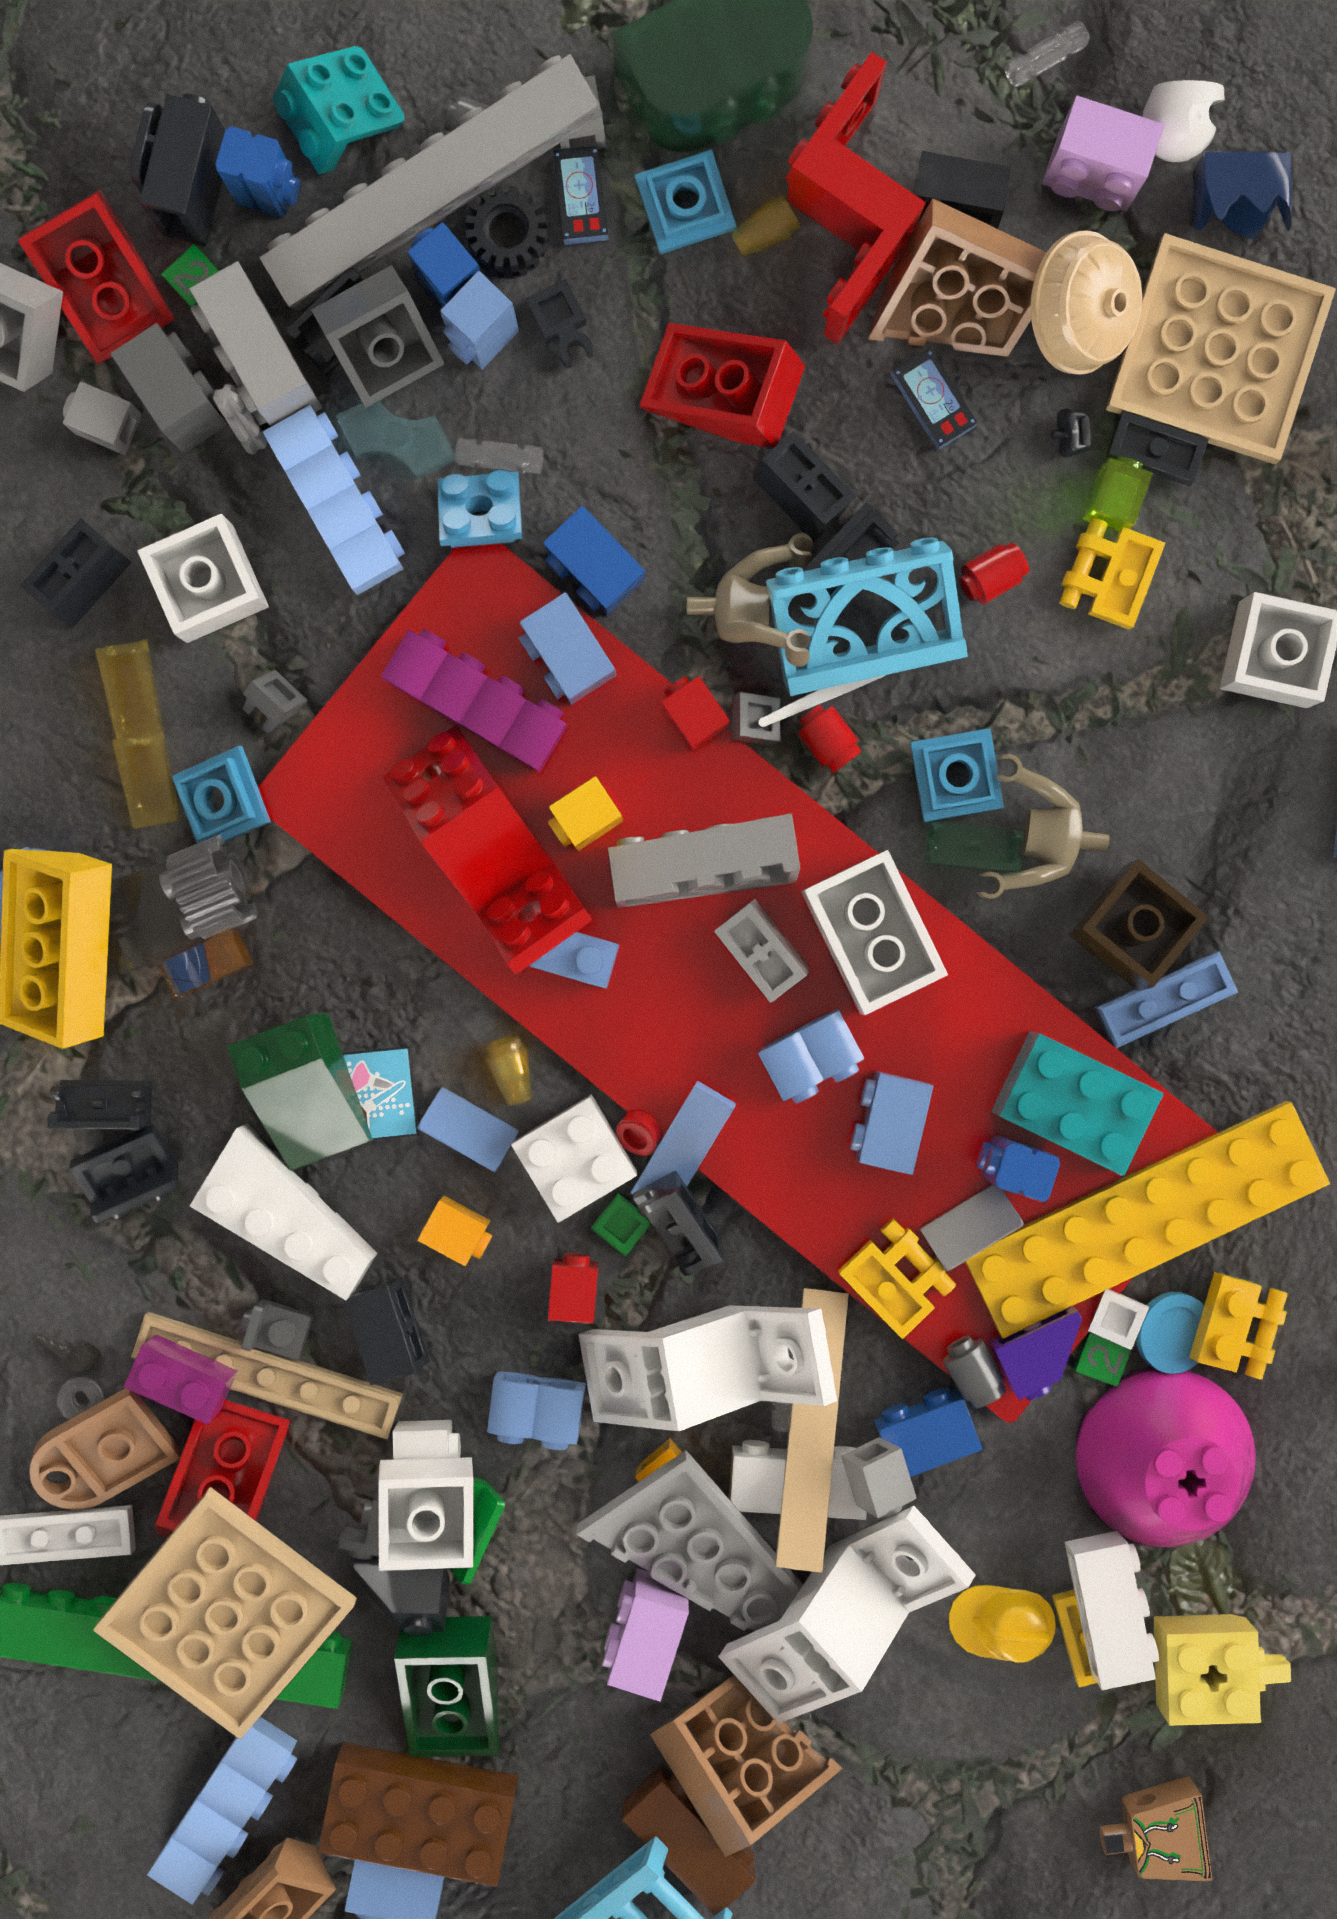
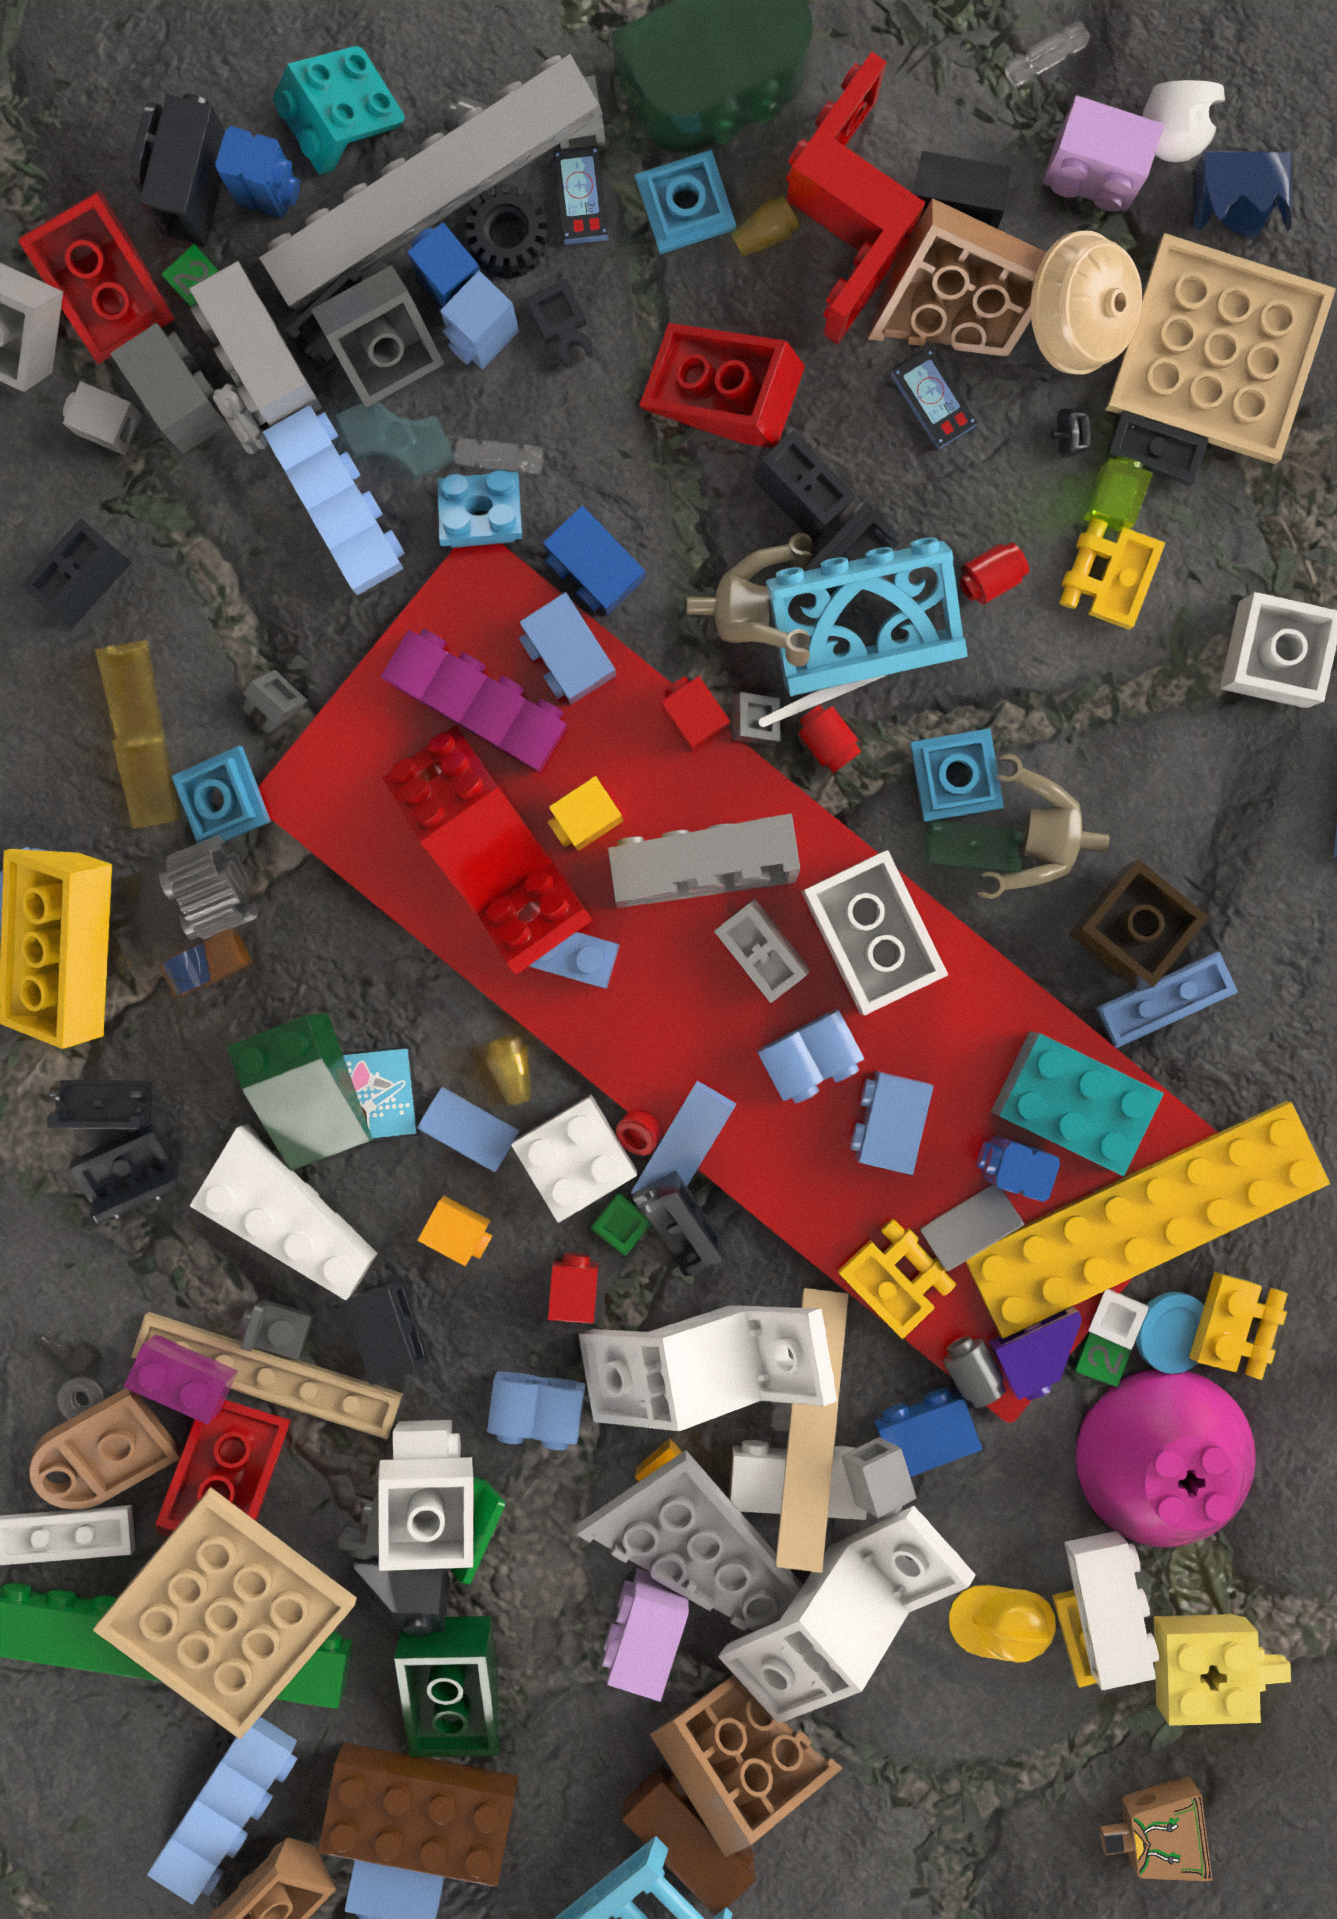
(203, 578): white brick -> none

